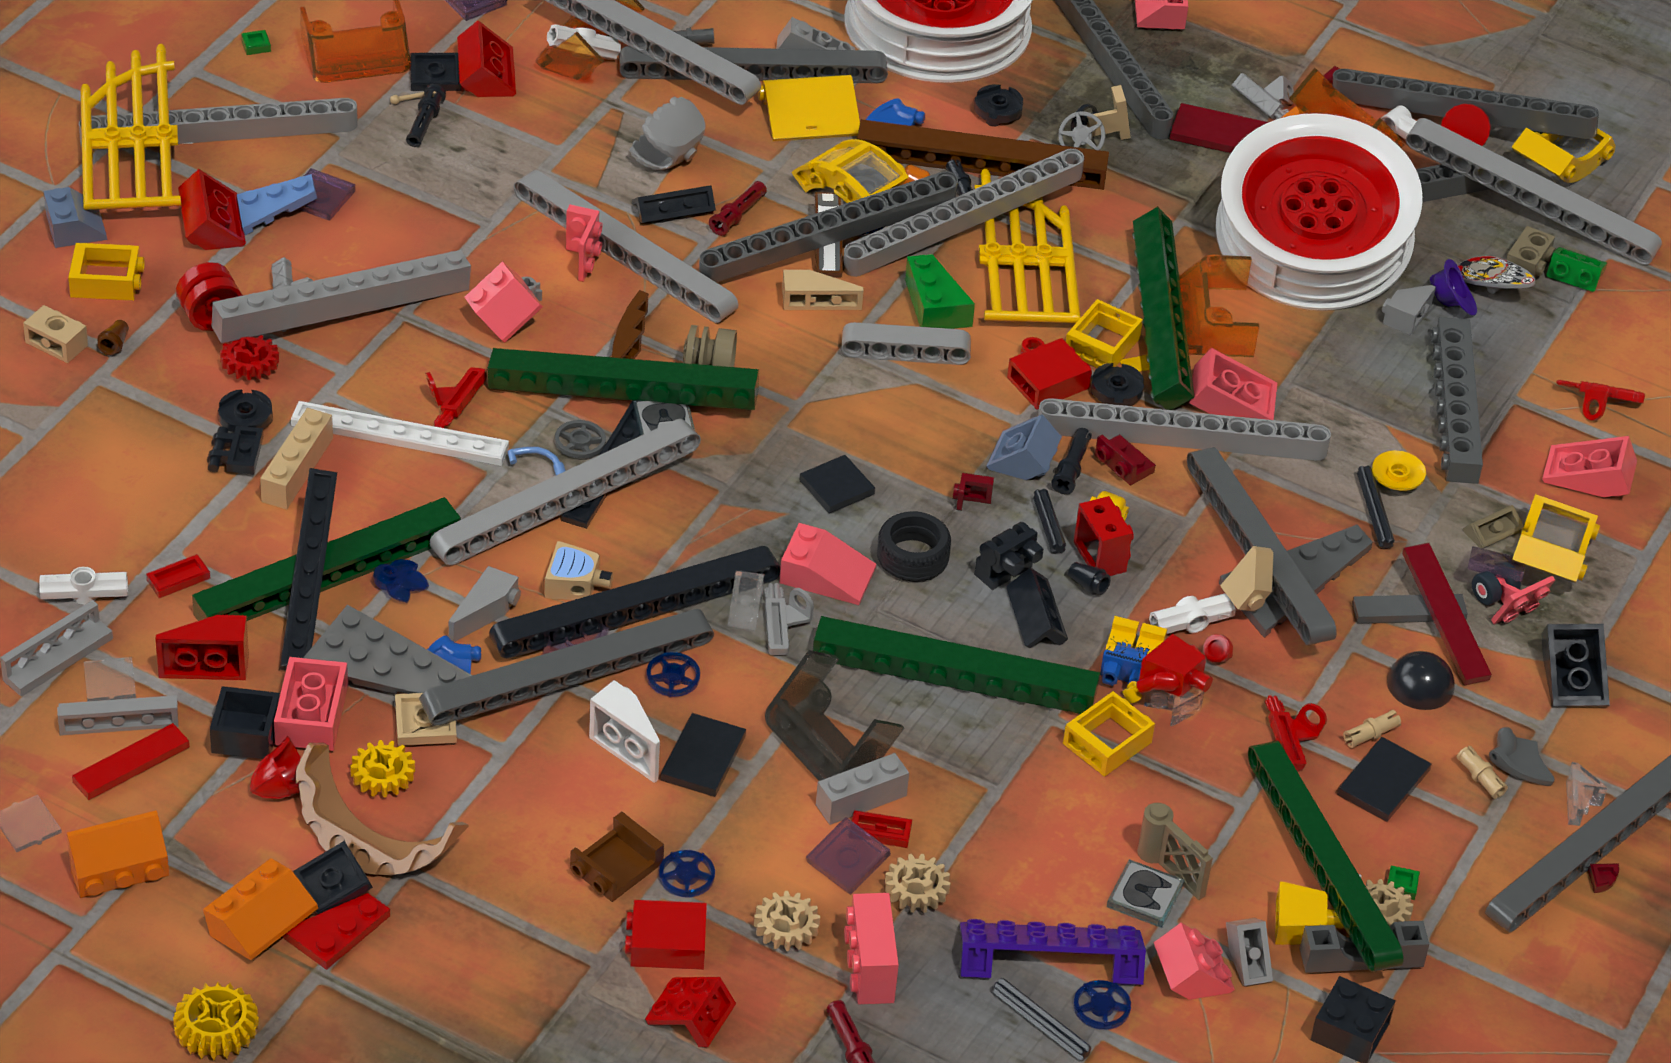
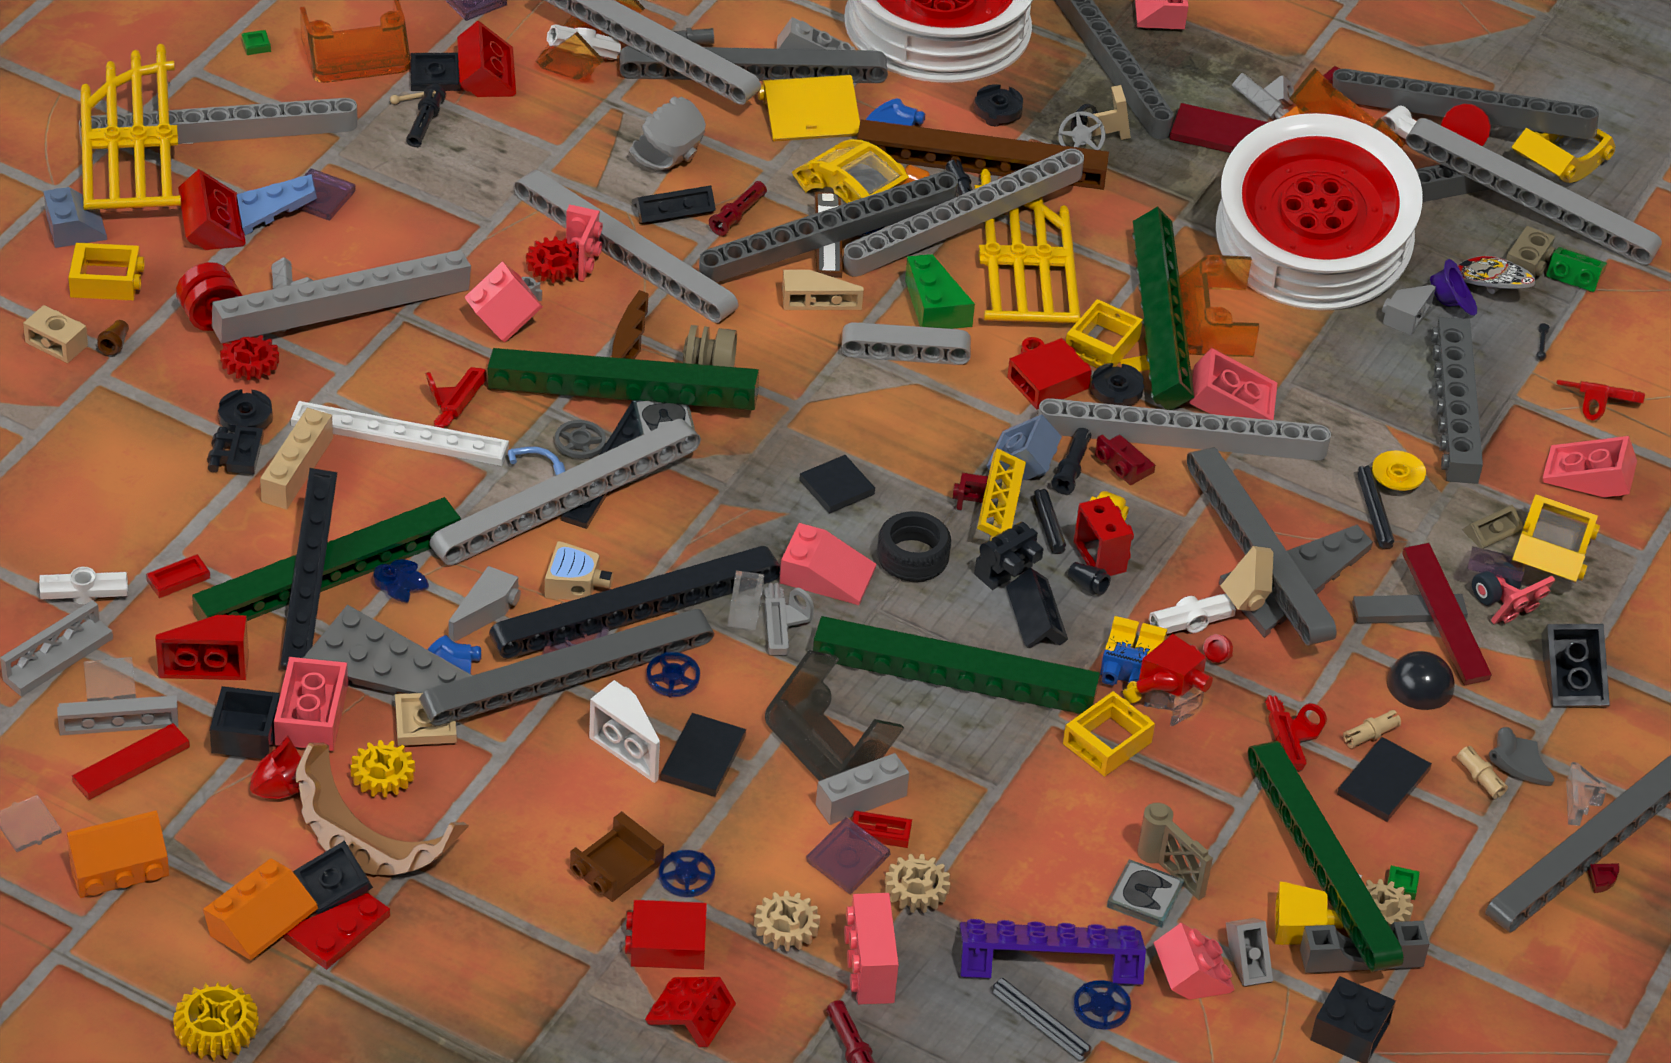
(553, 259): none -> red gear
(1007, 495): none -> yellow fence
(1543, 329): none -> black hinge

